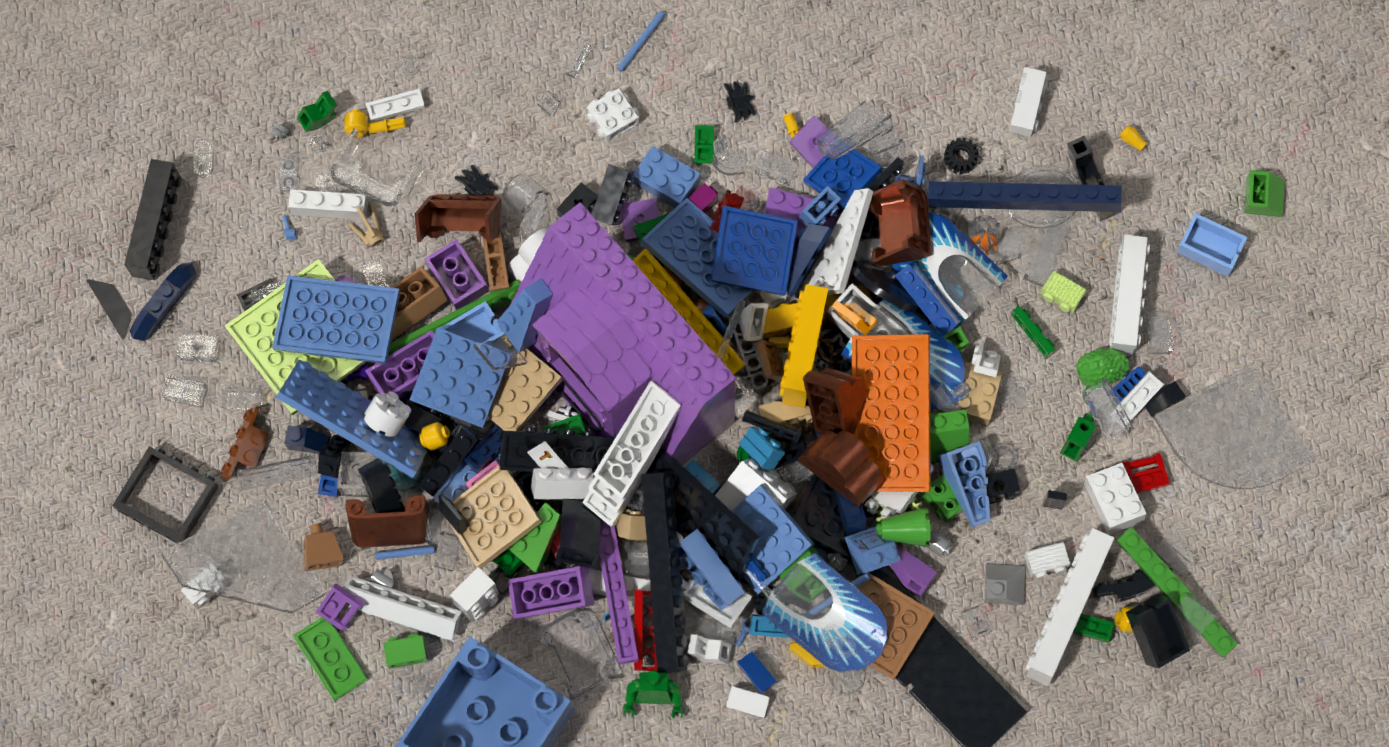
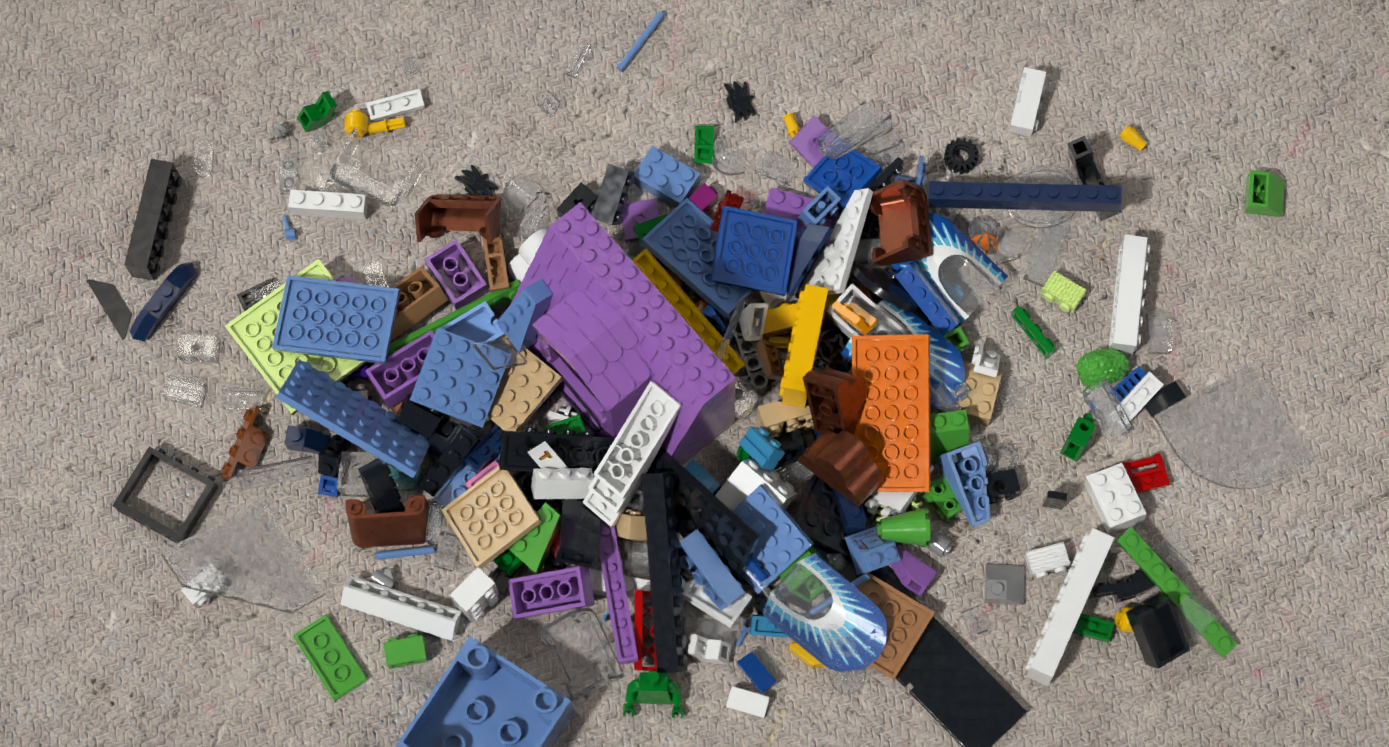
(321, 549): medium nougat torso -> none
(335, 602): medium lavender plate -> none
(373, 235): tan plant -> none
(387, 413): white brick -> none
(434, 436): yellow head -> none
(452, 514): black slope -> none
(612, 115): white brick -> none
(780, 429): black pin -> none
(1211, 244): light blue piece -> none

